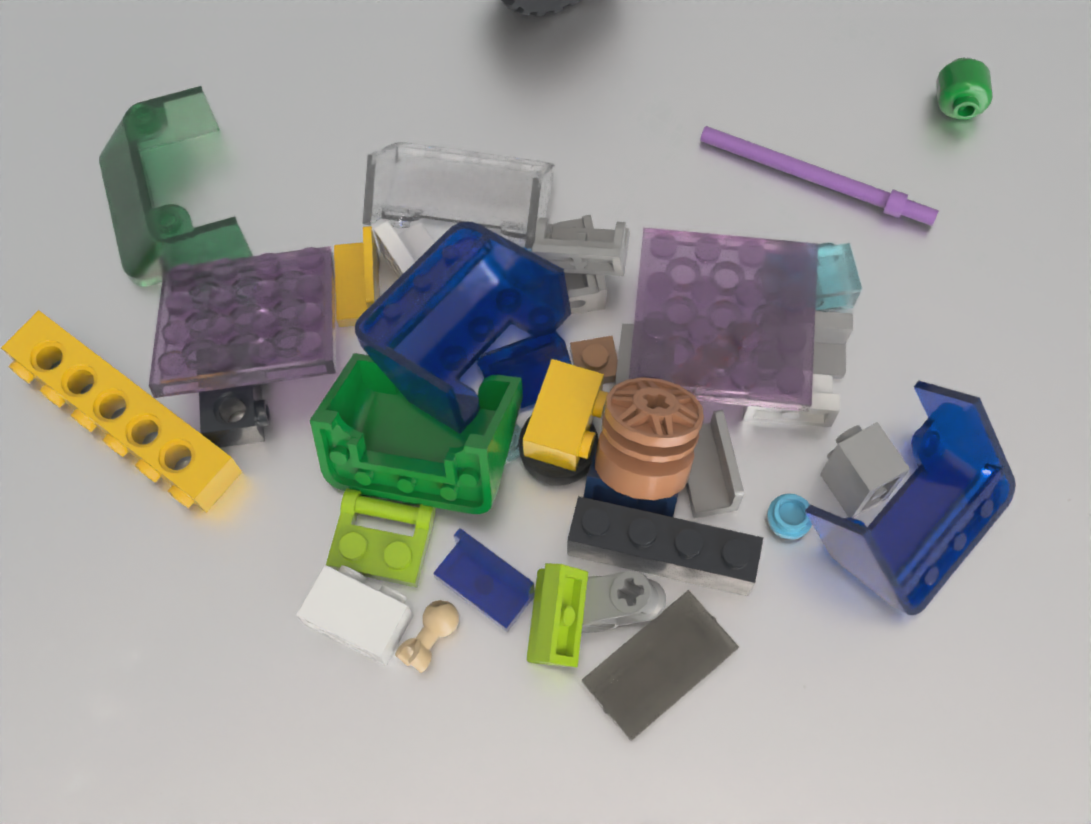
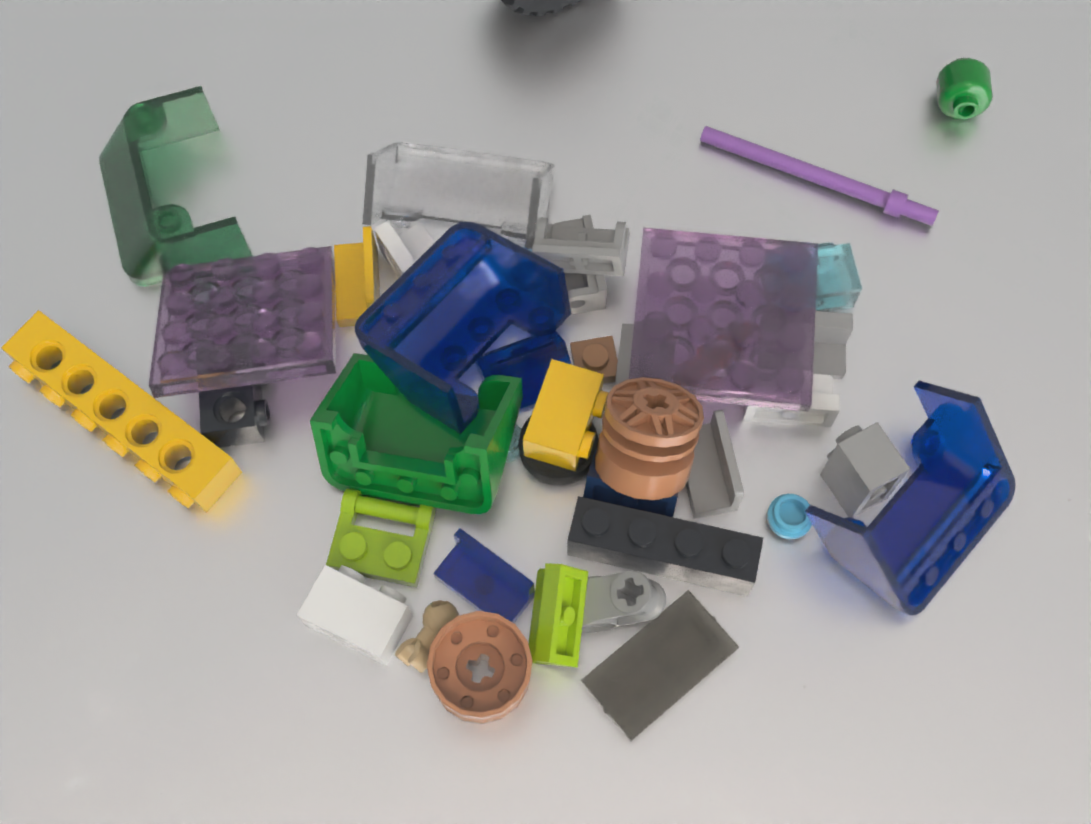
(466, 643): none -> nougat wheel

